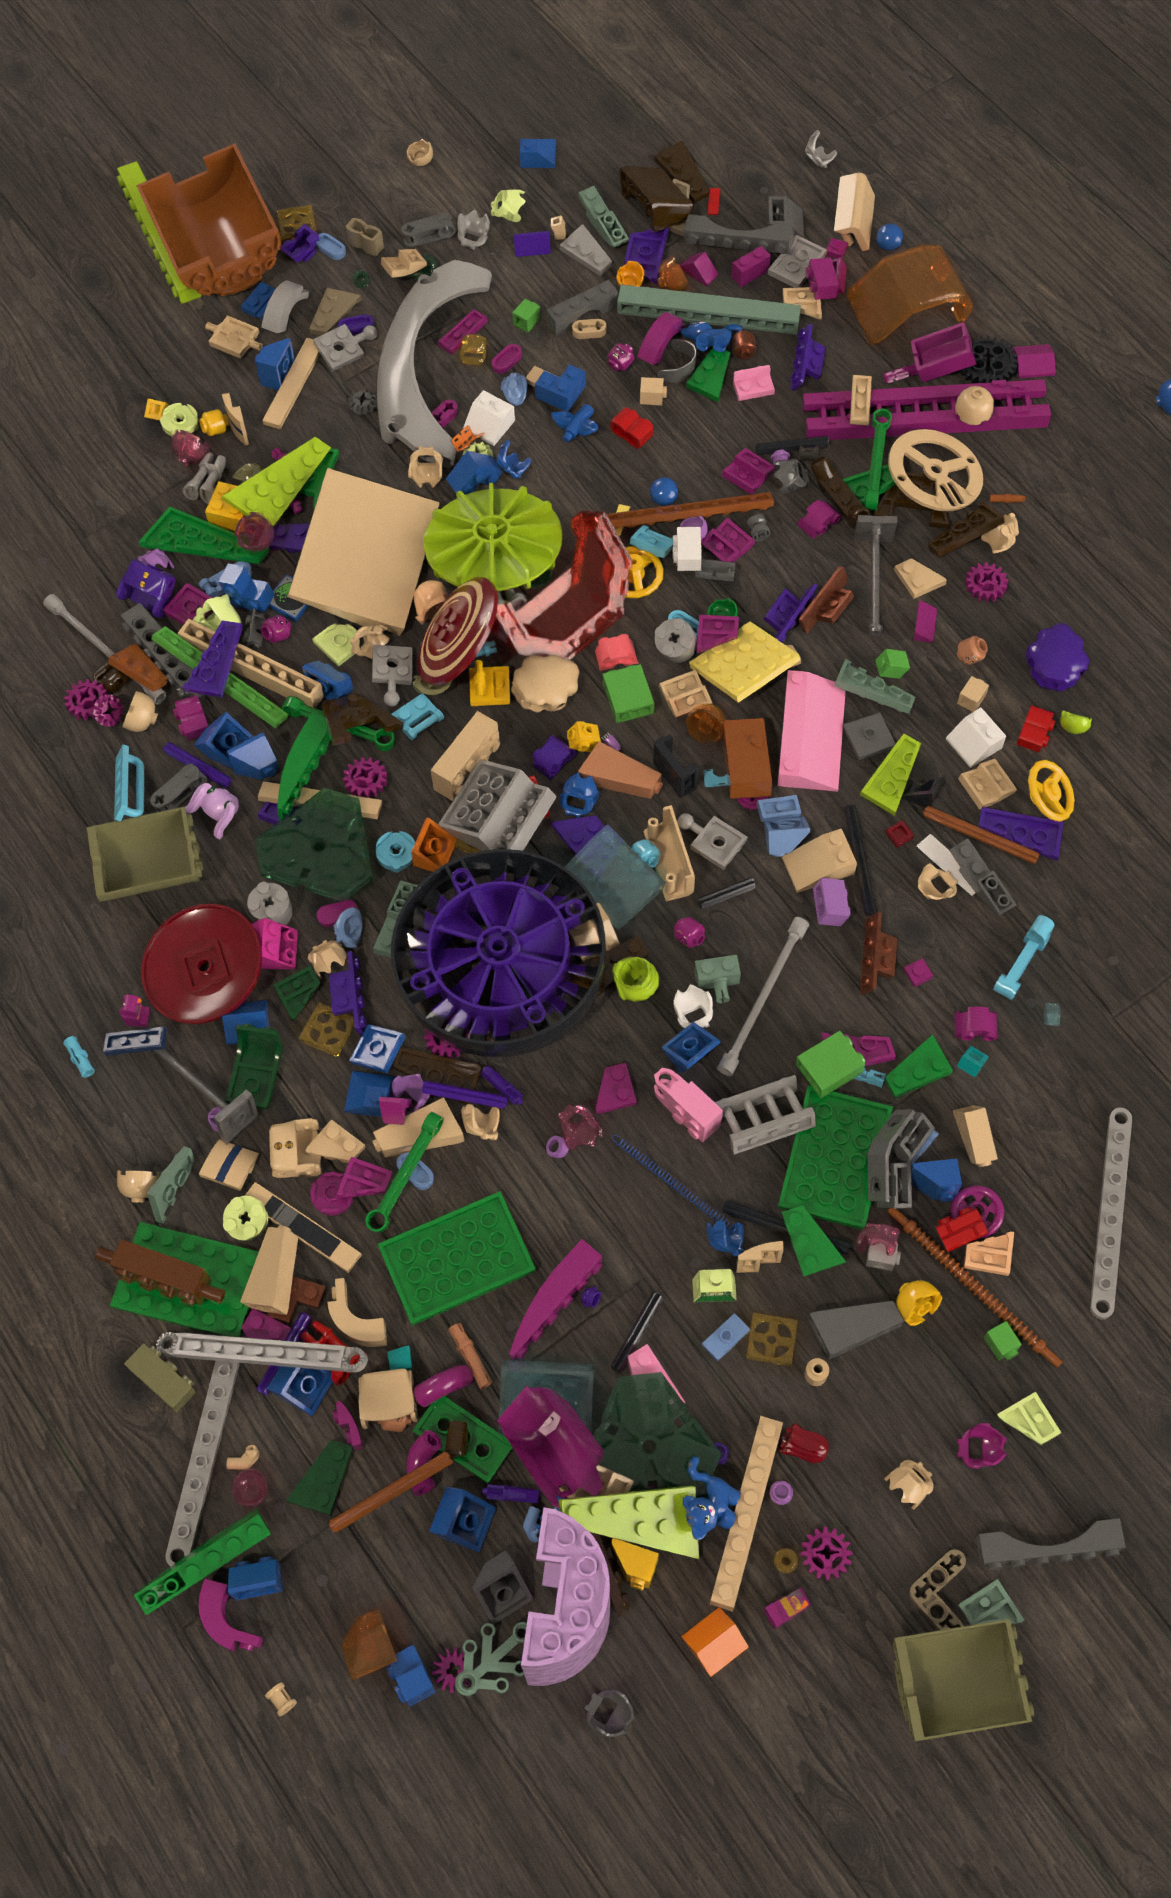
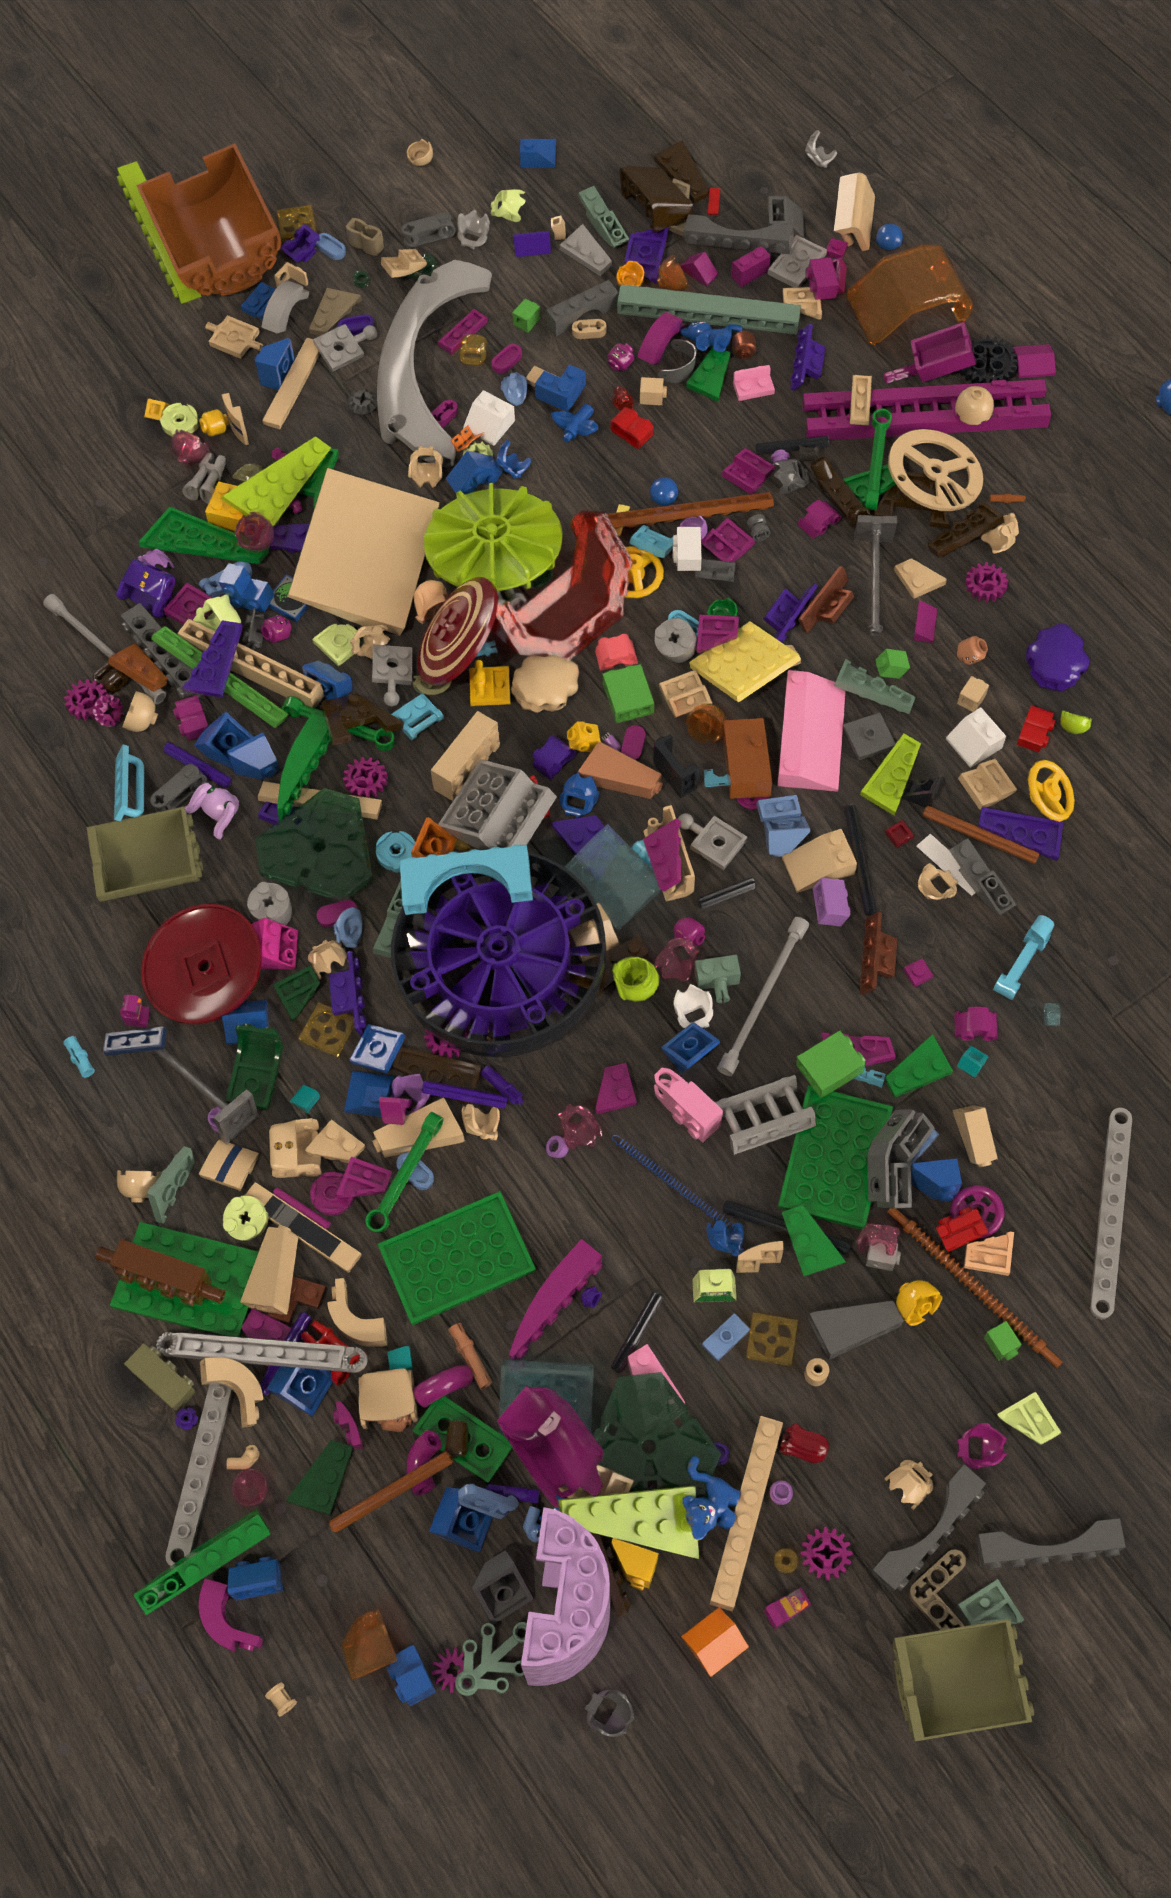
(186, 1424): none -> dark purple plate
(239, 1379): none -> tan arch
(291, 272): none -> tan bracket
(301, 1208): none -> magenta bar
(305, 1098): none -> teal slope
(425, 874): none -> medium azure arch
(486, 1501): none -> medium blue plate
(622, 398): none -> clear red piece
(633, 742): none -> magenta tile
(664, 854): none -> magenta wing
(671, 964): none -> clear pink helmet
(898, 1564): none -> dark grey arch

